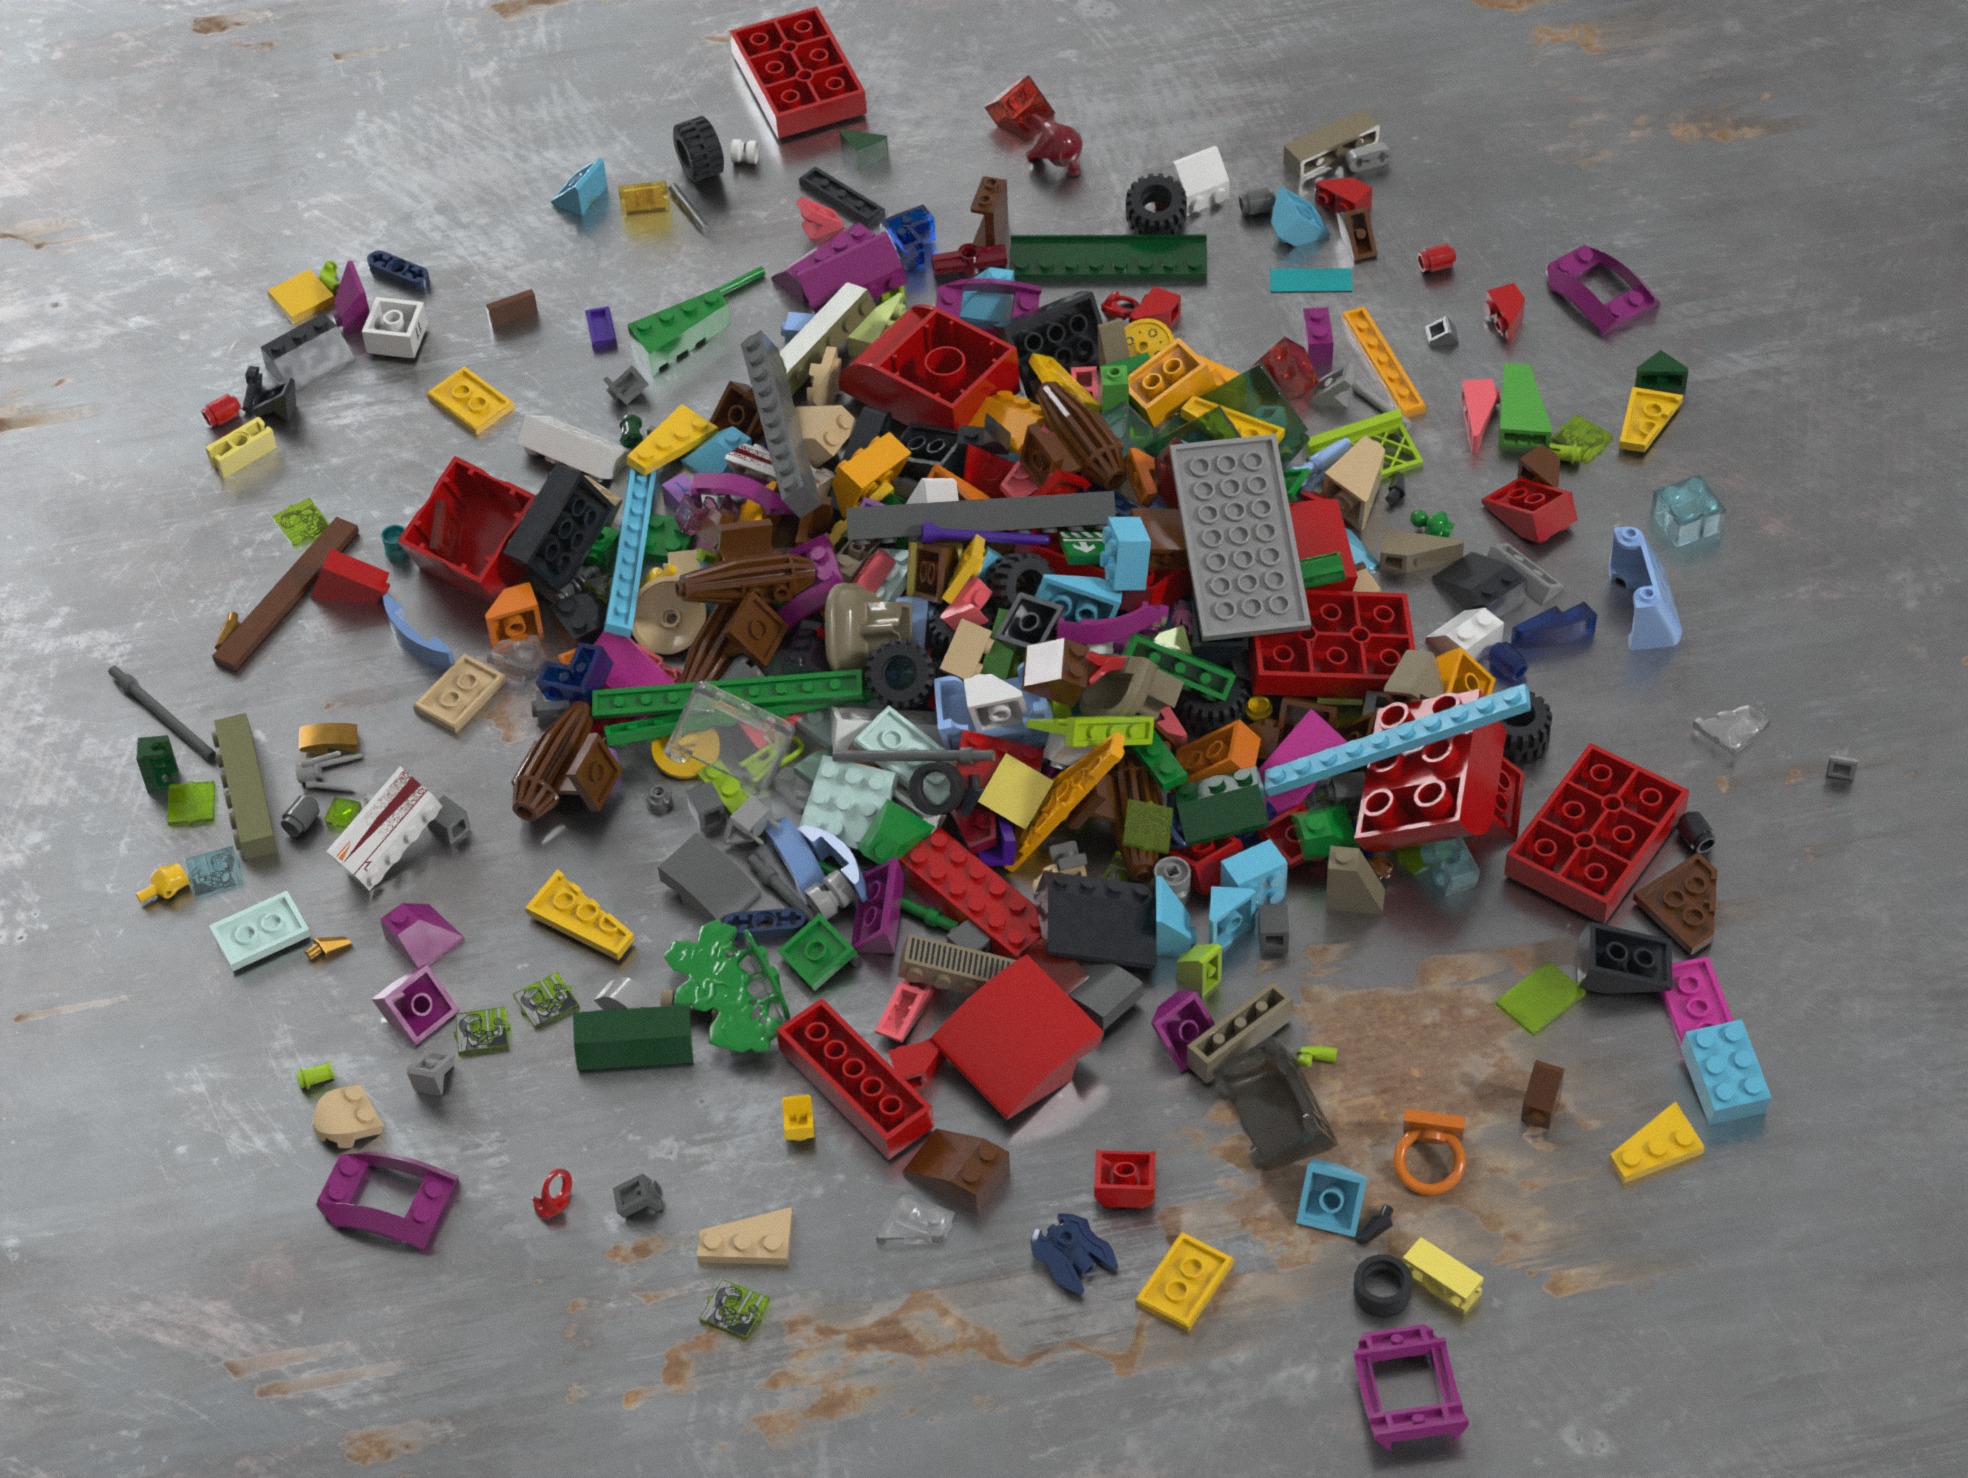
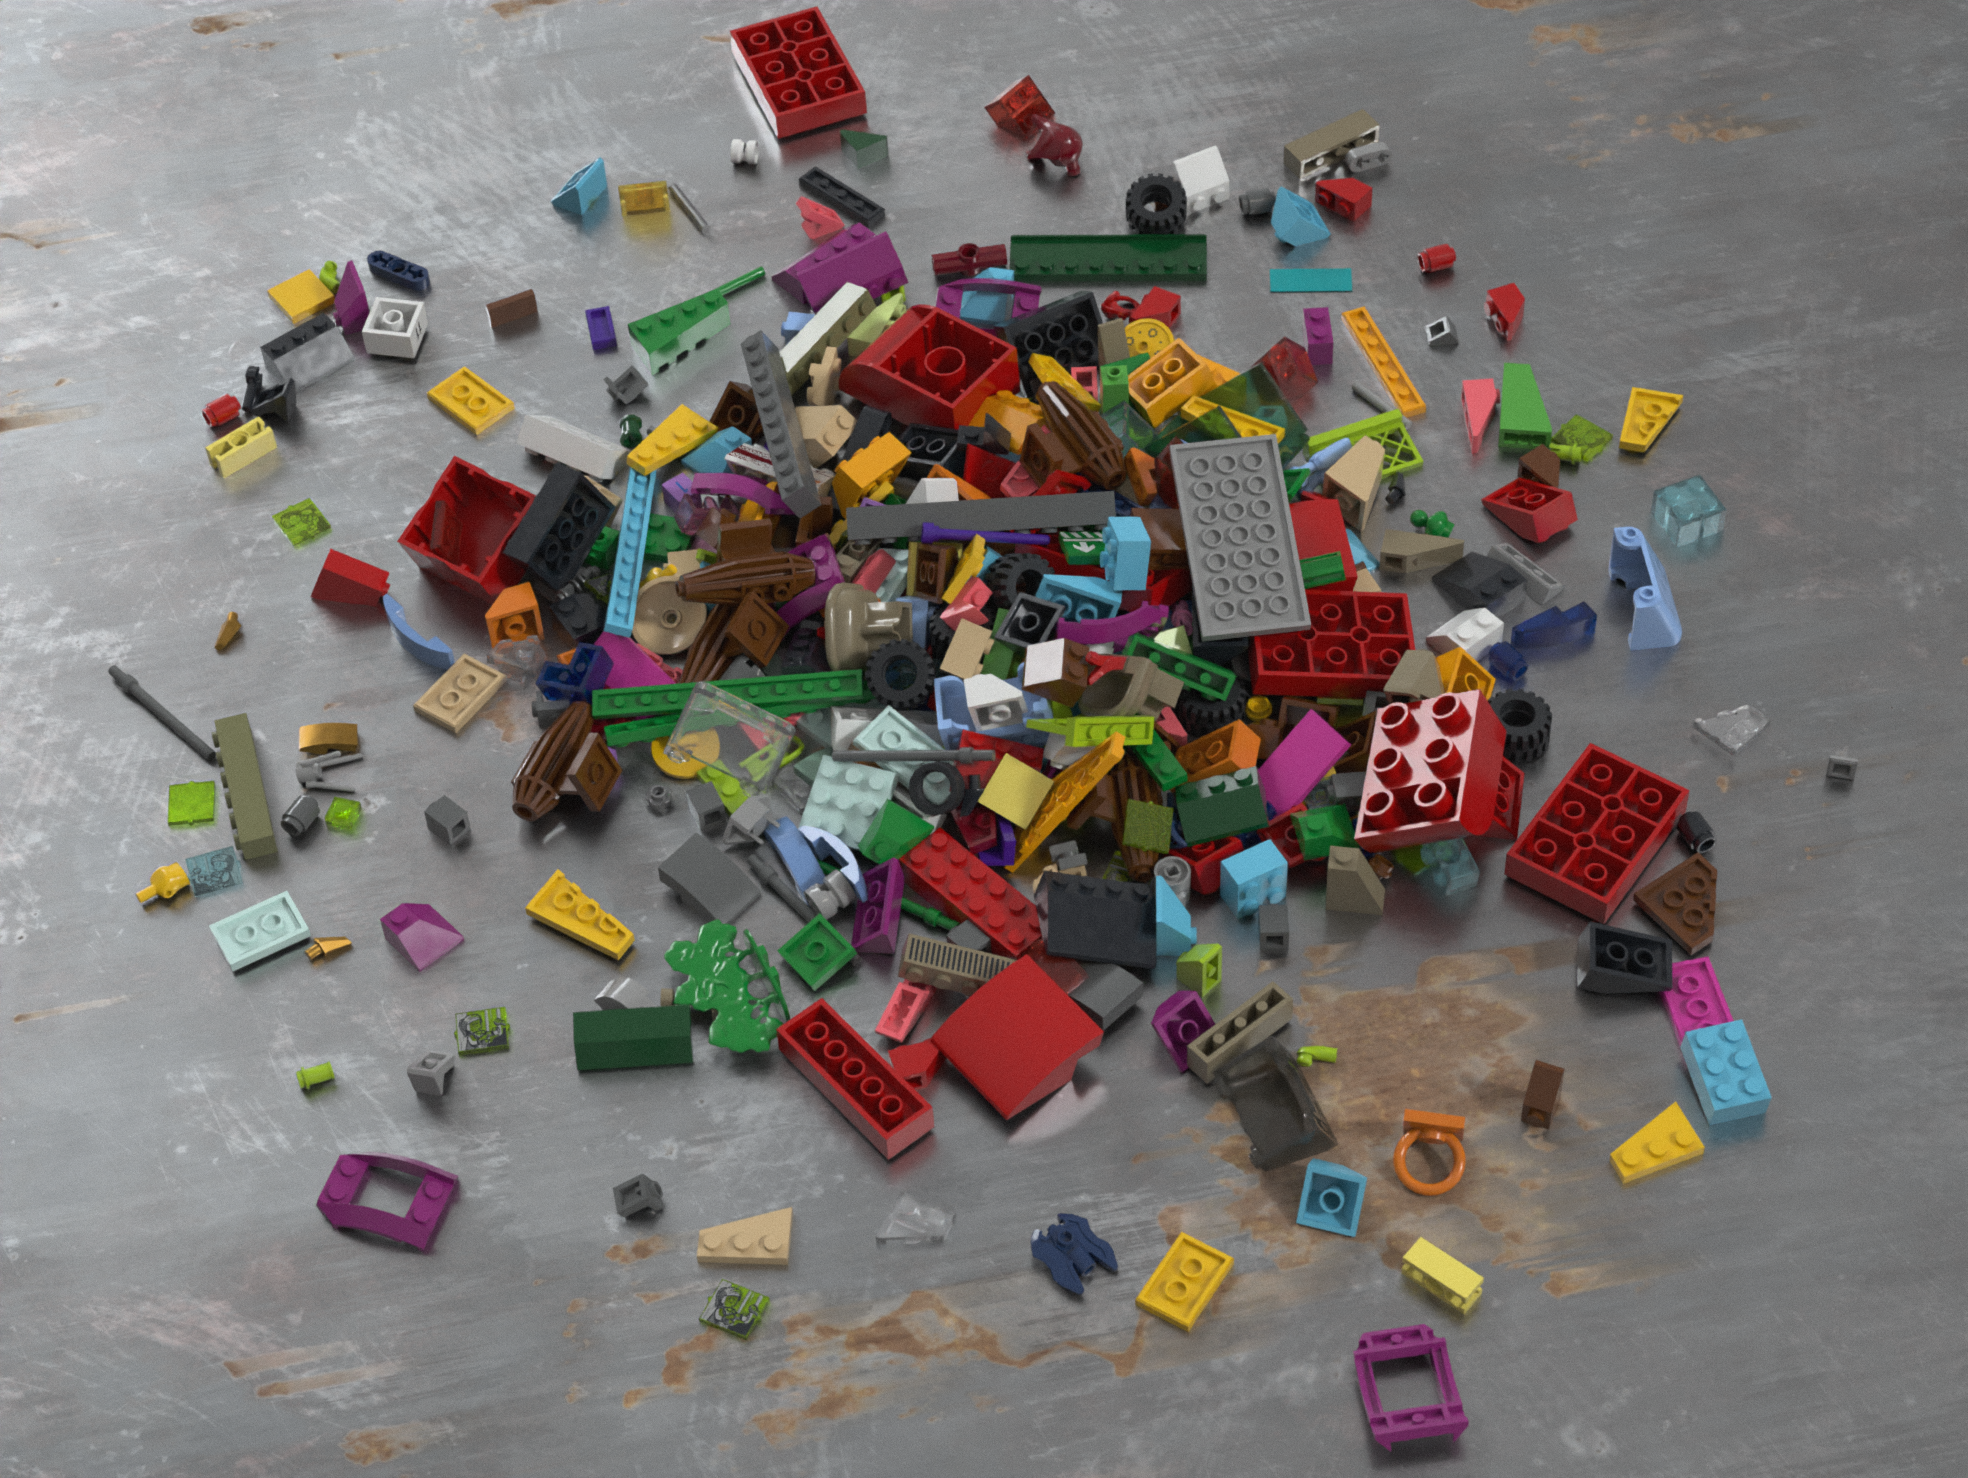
(156, 762): dark green hinge -> none
(283, 595): reddish brown tile -> none
(345, 1116): tan slope -> none
(384, 829): white slope -> none
(391, 547): teal wheel -> none
(416, 1004): magenta slope -> none
(546, 1000): piece -> none
(551, 1206): red piece -> none
(698, 148): black tyre -> none
(773, 915): dark blue beam -> none
(798, 1117): yellow bracket -> none
(909, 234): clear blue brick -> none
(960, 1167): reddish brown slope -> none
(992, 202): reddish brown panel -> none
(1124, 1178): red slope -> none
(1230, 914): medium azure slope -> none
(1333, 388): light grey slope -> none
(1357, 233): reddish brown slope -> none
(1376, 1225): black bar -> none
(1382, 1305): black tyre -> none
(1398, 740): medium azure plate -> none
(1540, 998): clear neon green piece -> none
(1607, 317): magenta wedge -> none
(1661, 373): dark green slope -> none

